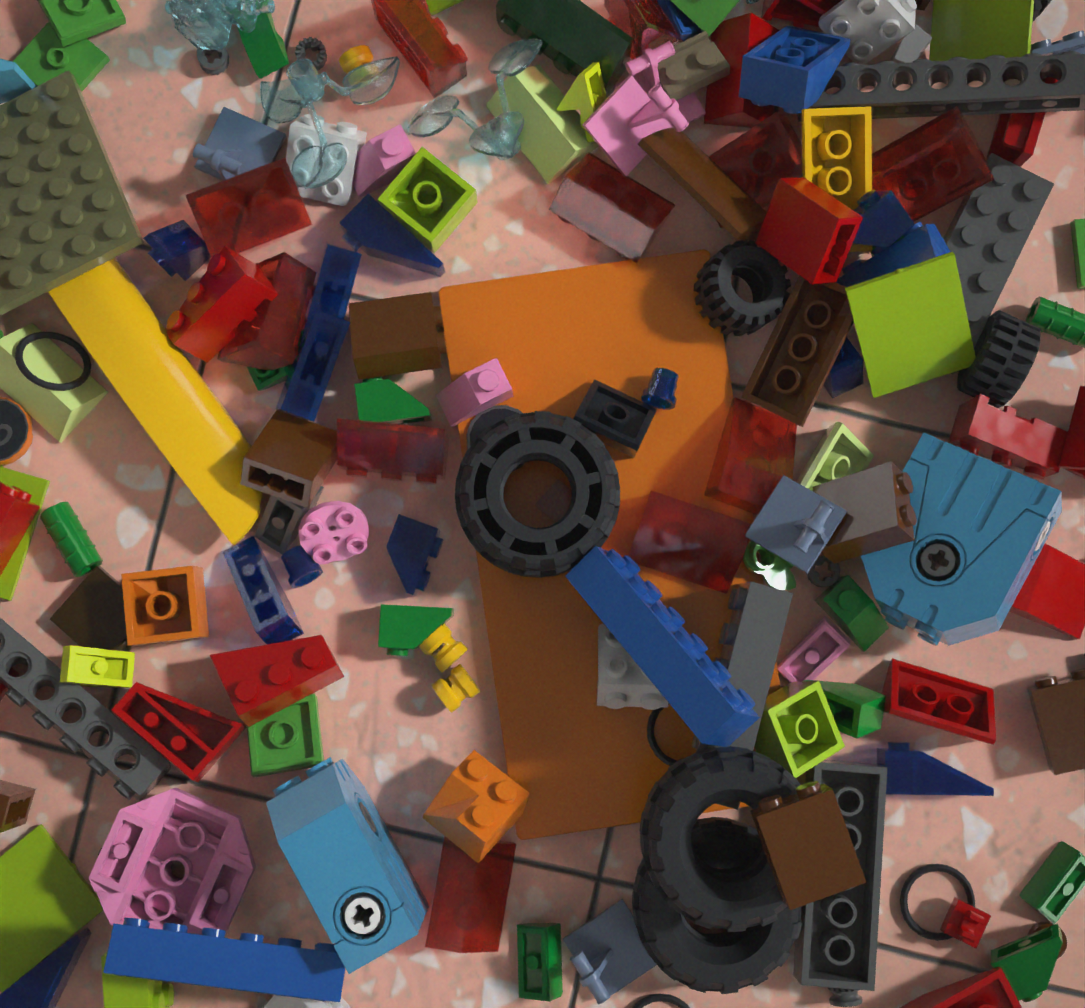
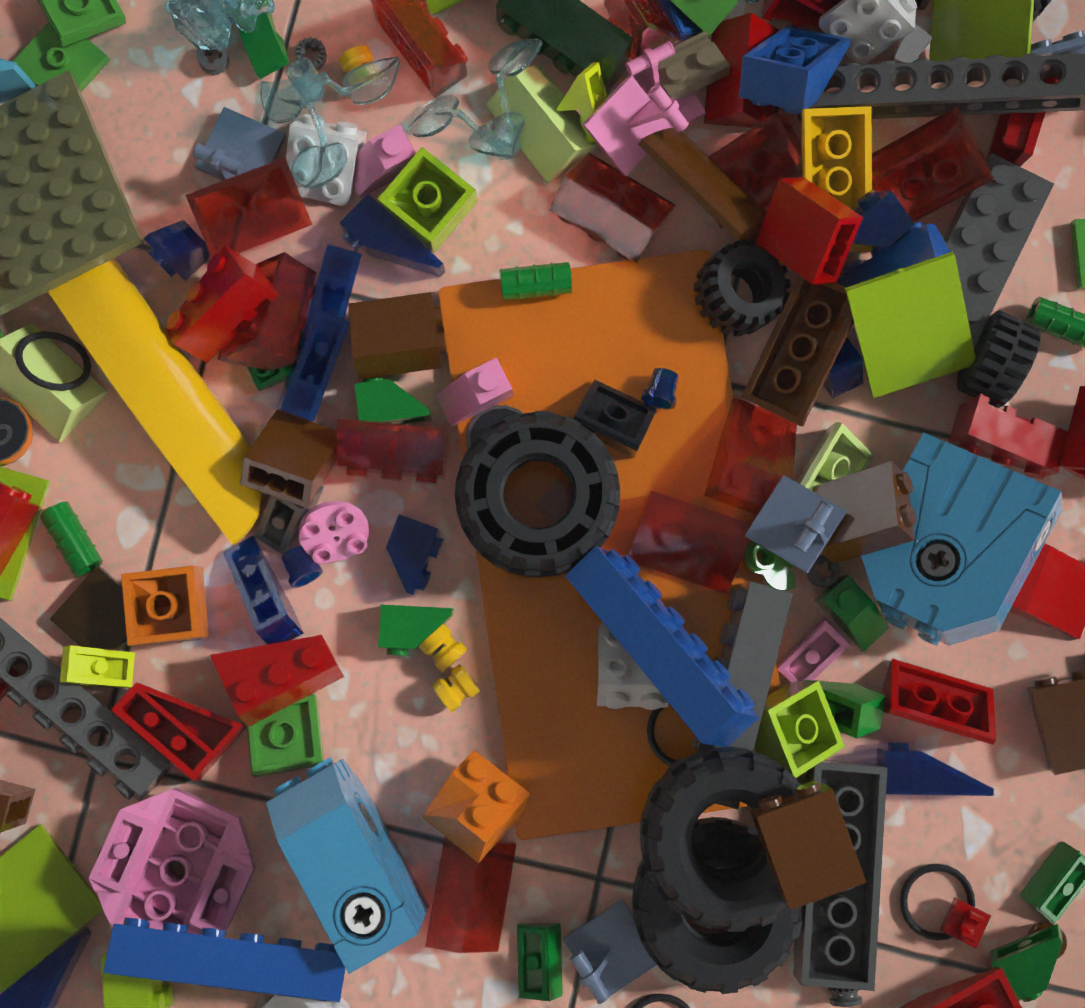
(535, 281): none -> green axle

